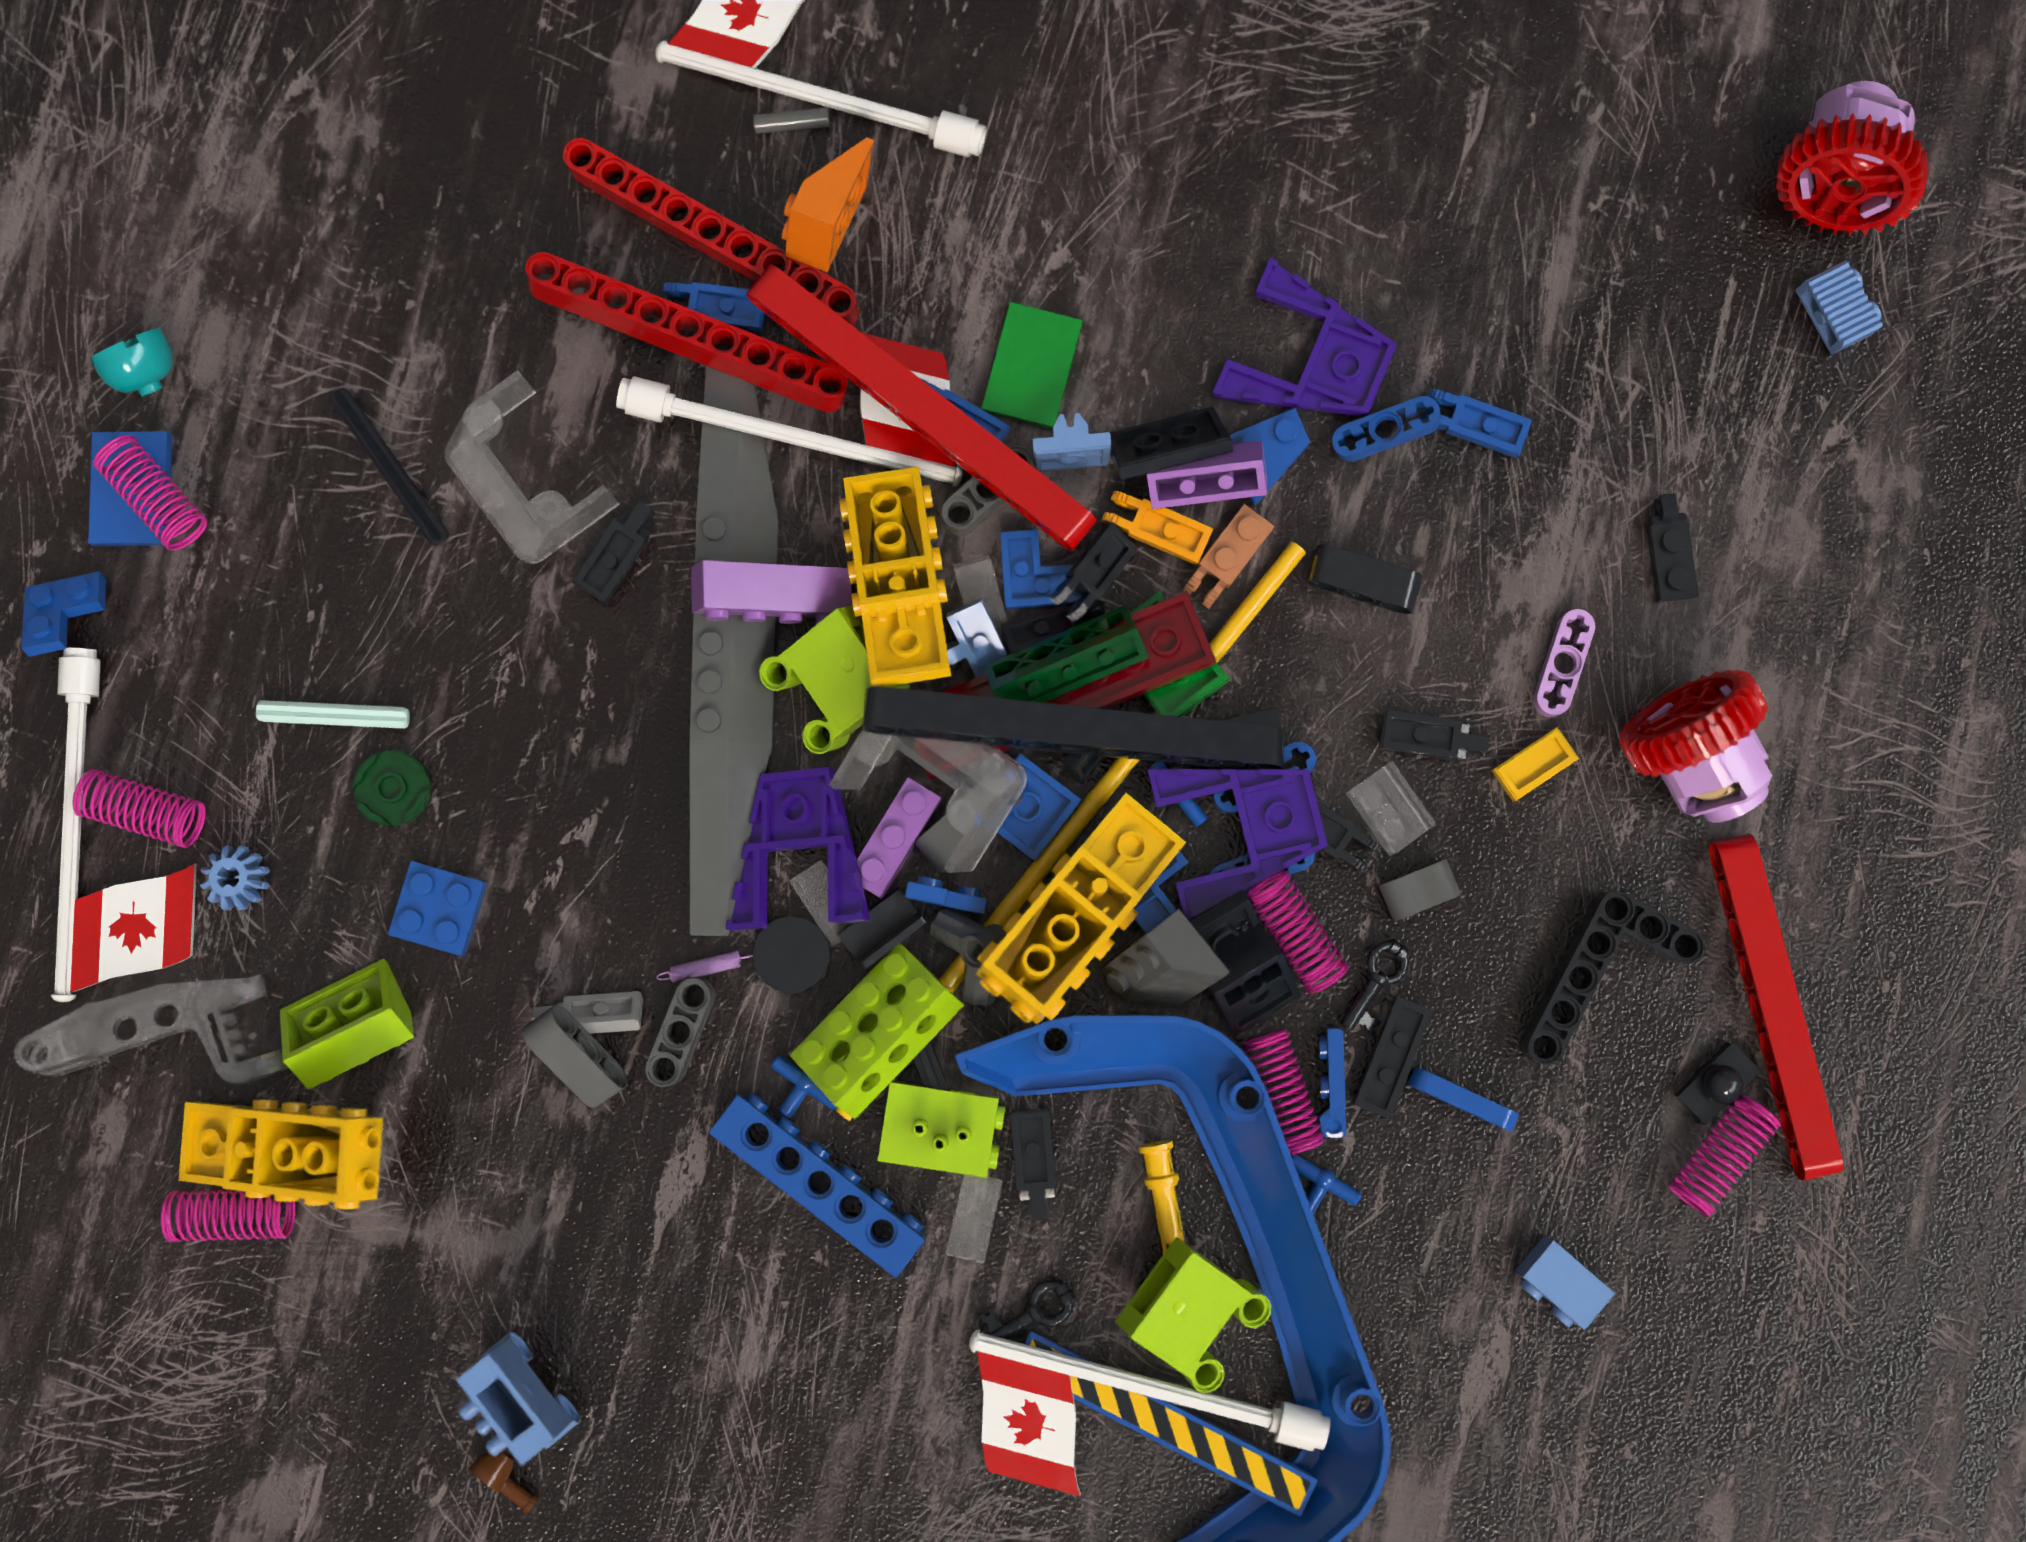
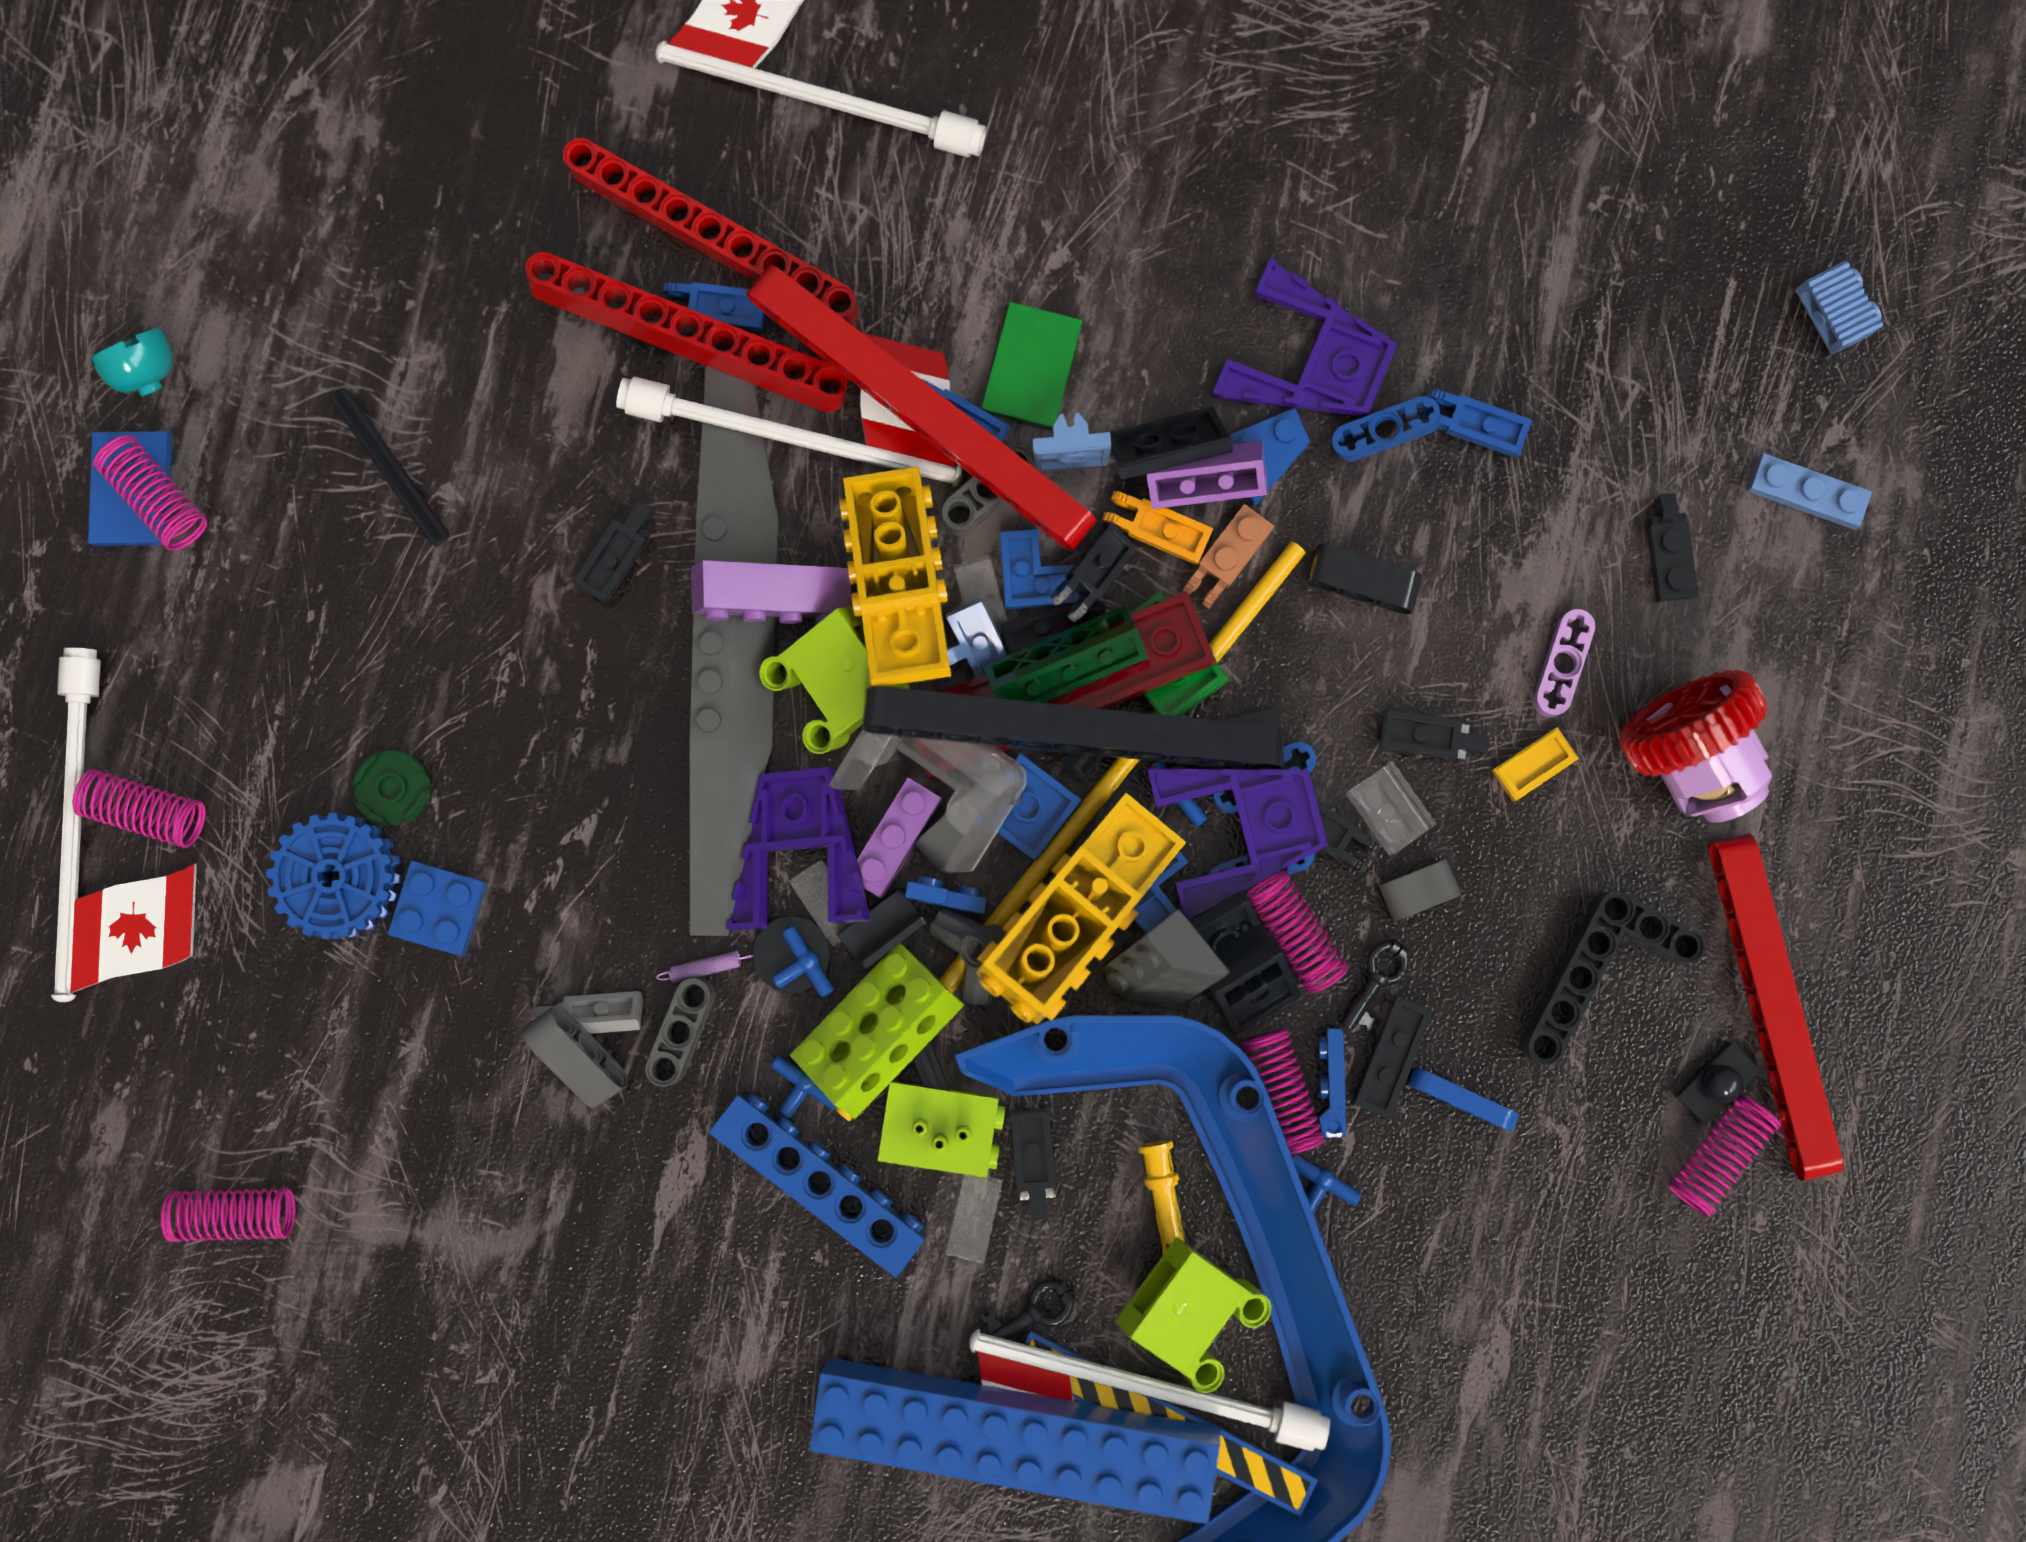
(50, 606): blue plate -> none
(91, 1031): clear piece -> none
(221, 873): medium blue gear -> none
(283, 1151): yellow wedge -> none
(326, 847): none -> blue piece
(332, 714): light aqua axle -> none
(344, 1024): lime slope -> none
(495, 1473): reddish brown bar -> none
(514, 1401): medium blue piece -> none
(528, 527): clear windscreen -> none
(791, 120): dark grey piece -> none
(806, 962): none -> blue piece
(826, 207): orange slope -> none
(1016, 1440): none -> blue brick
(1564, 1283): medium blue brick -> none
(1809, 491): none -> medium blue plate
(1854, 162): red piece -> none

